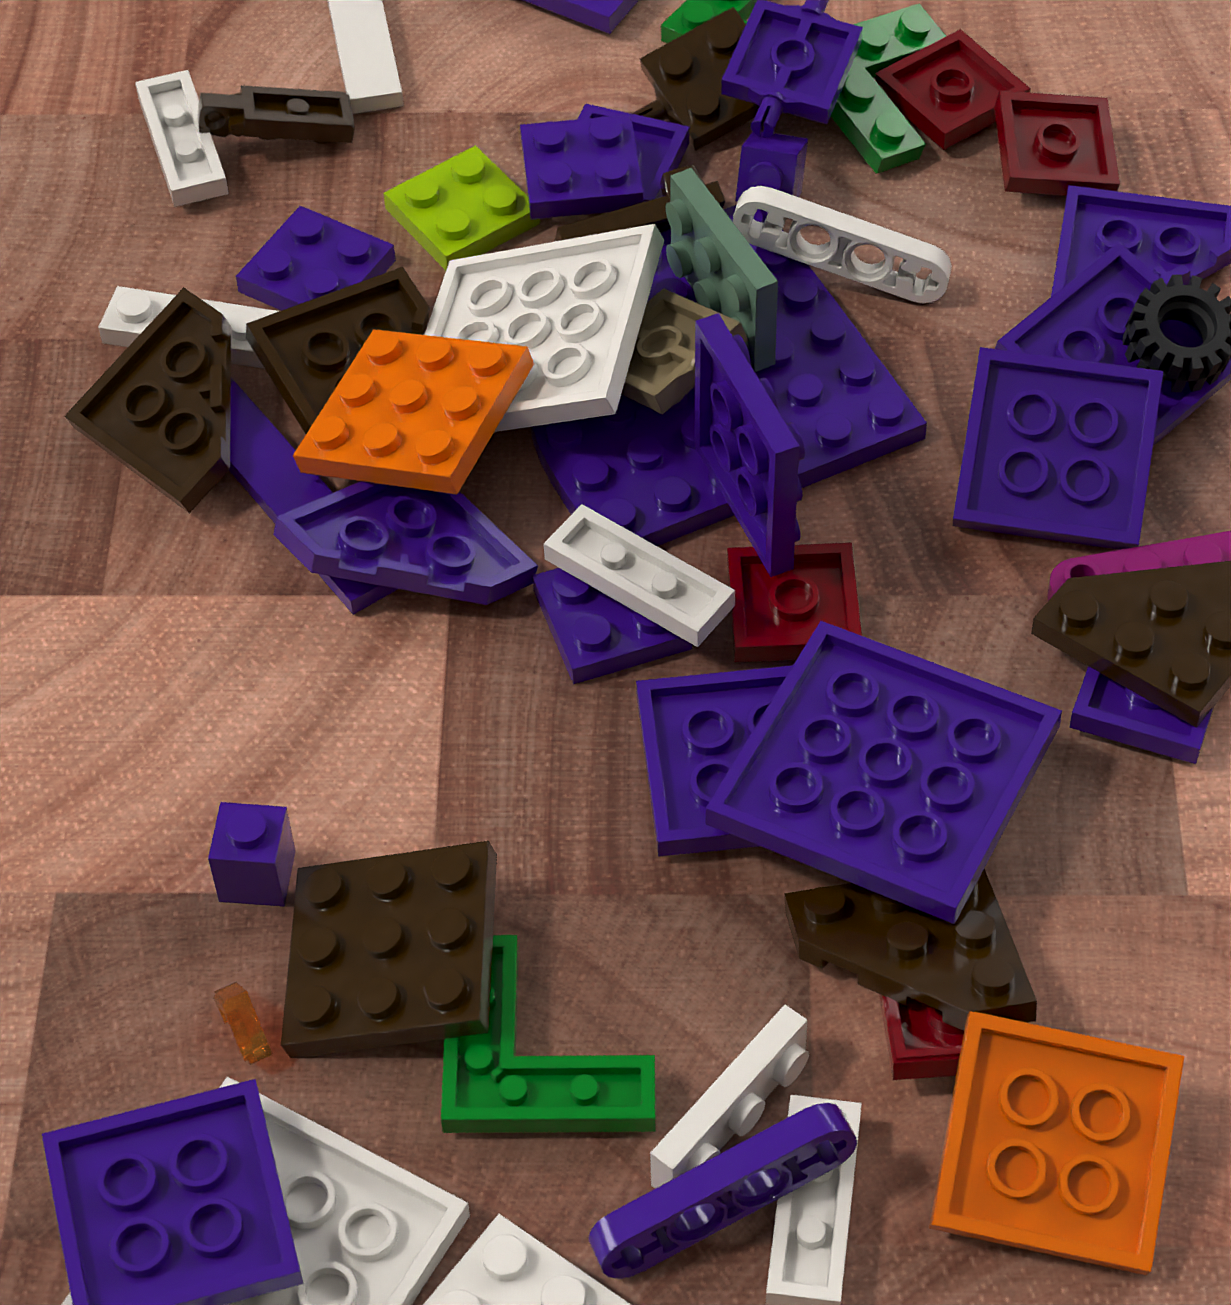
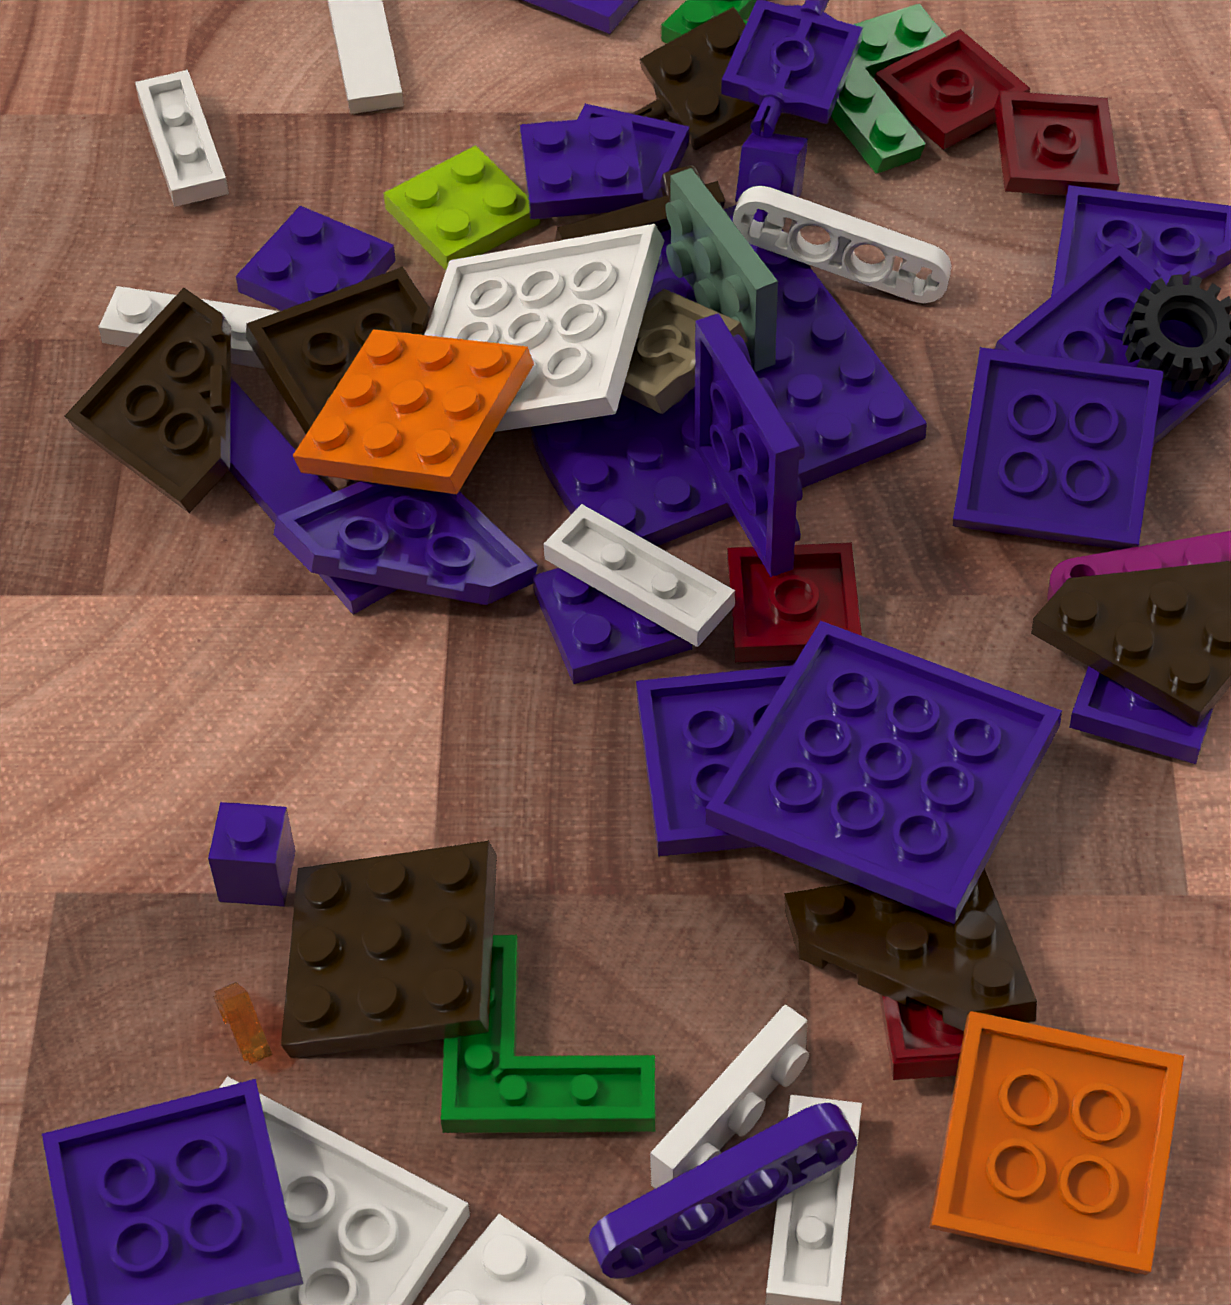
(278, 114): dark brown hinge -> none

